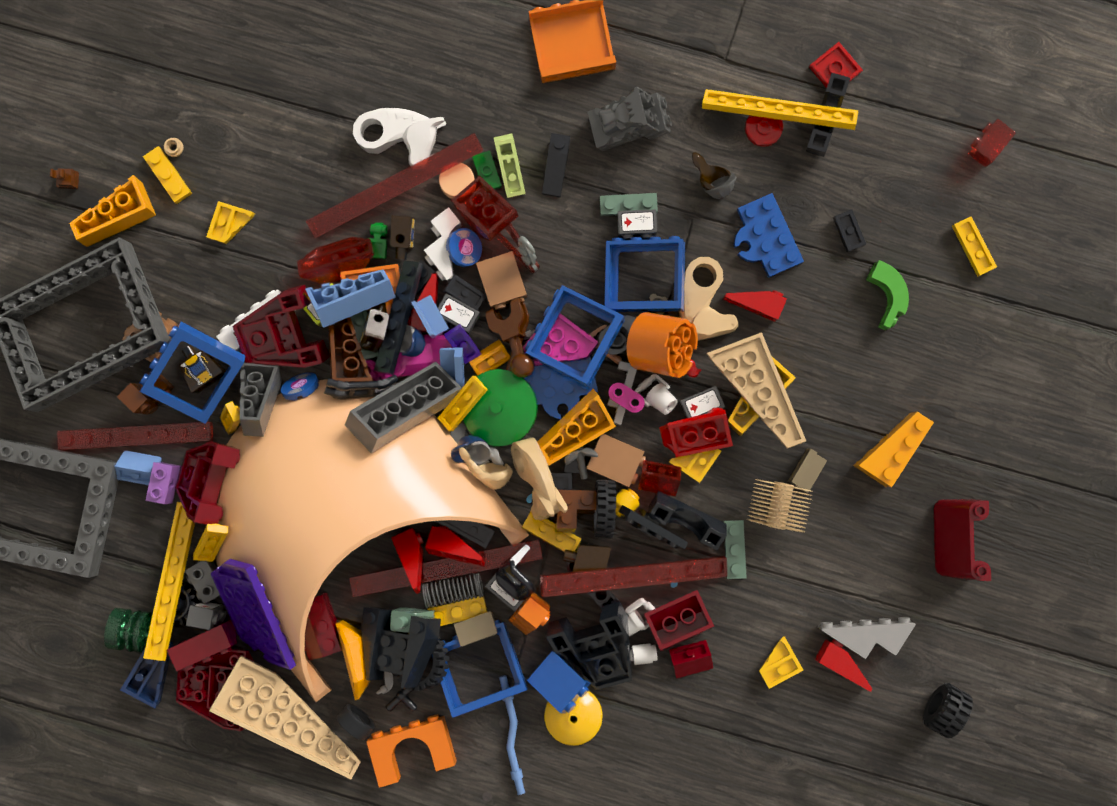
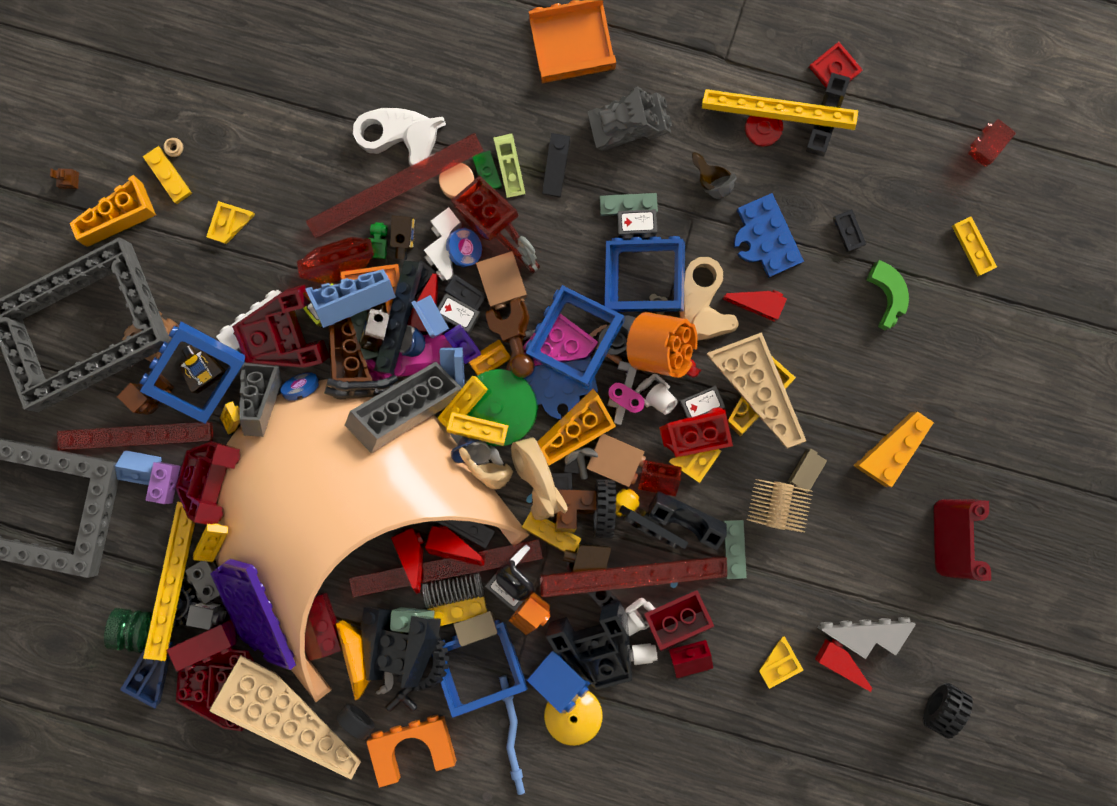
(477, 428): none -> yellow plate

